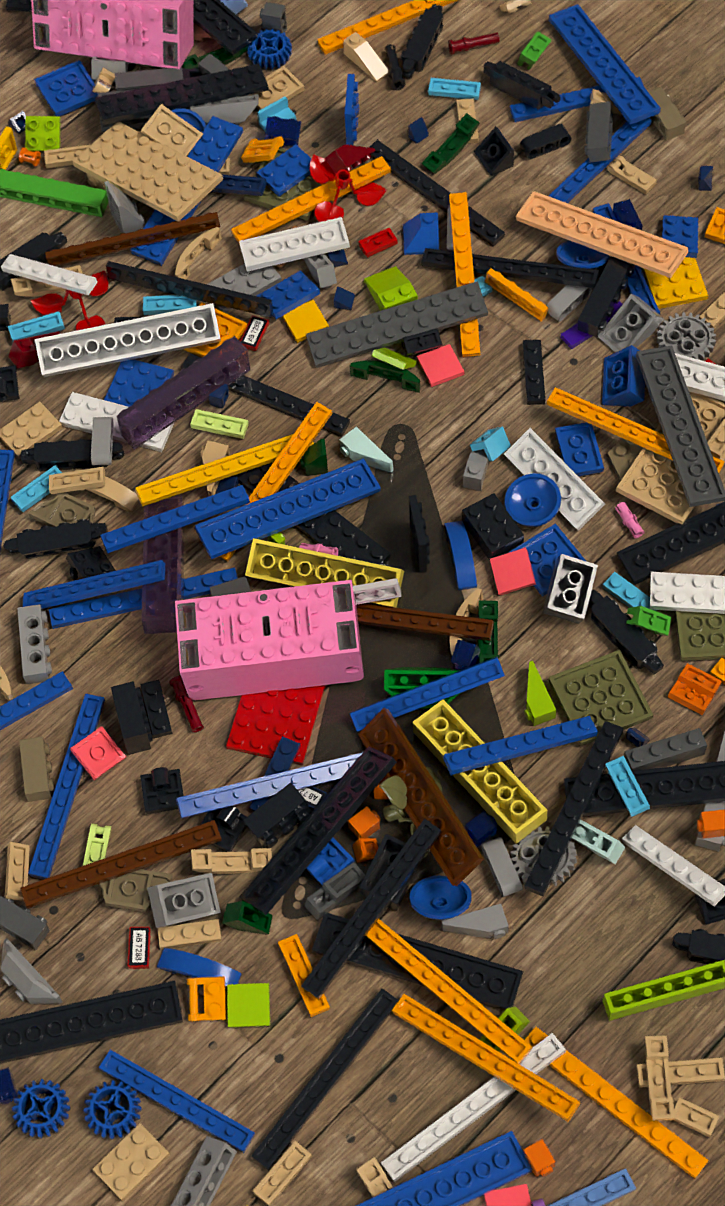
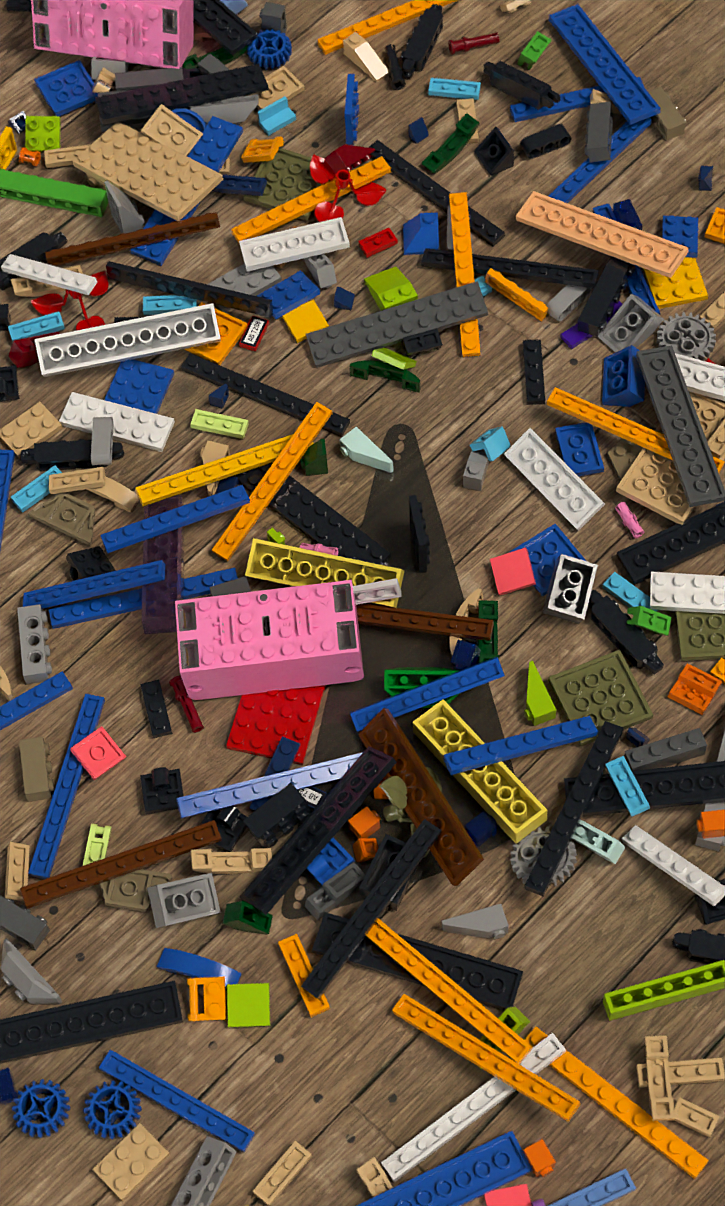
(56, 539): black hinge -> none
(132, 717): black brick -> none
(139, 947): tile -> none
(183, 392): clear purple brick -> none
(189, 934): tan plate -> none
(194, 249): tan slope -> none
(286, 128): clear blue brick -> none
(286, 170): blue plate -> none
(287, 508): blue plate -> none
(324, 1079): black plate -> none
(338, 258): dark blue slope -> none
(439, 899): blue dish -> none
(440, 365): coral tile -> none
(461, 555): blue slope -> none
(492, 527): black brick -> none
(501, 867): light grey beam -> none
(531, 490): blue dish -> none
(580, 256): blue dish -> none
(632, 175): tan plate -> none

